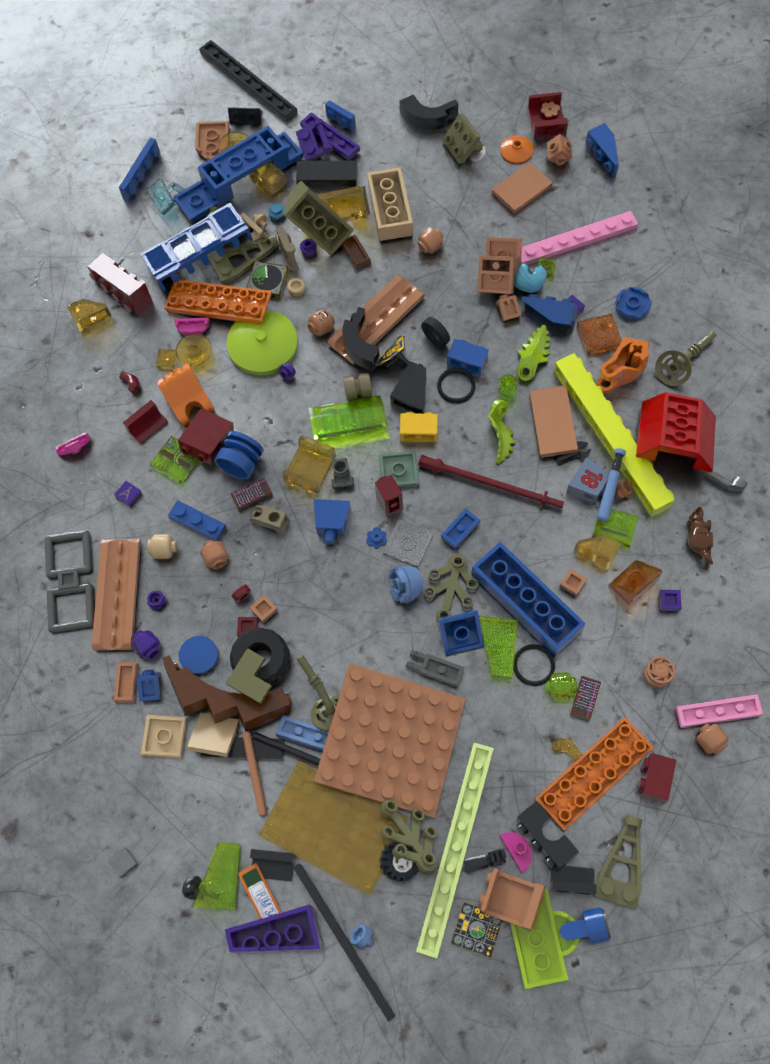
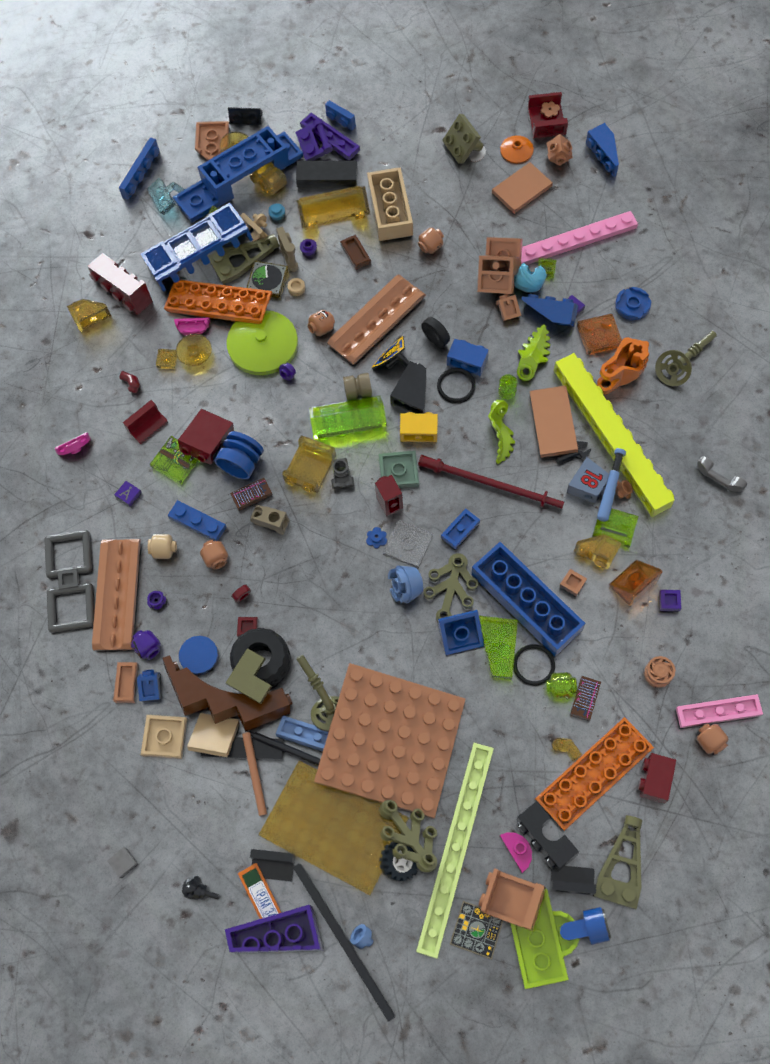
(184, 392): orange piece -> none
(220, 881): clear neon green wing -> none
(248, 80): black tile -> none
(263, 608): nougat plate -> none
(316, 218): olive slope -> none
(331, 518): blue torso -> none
(360, 352): black arch -> none
(427, 117): black arch -> none
(436, 668): dark grey hinge -> none
(482, 861): black bar -> none
(678, 427): red slope -> none
(700, 537): reddish brown animal -> none

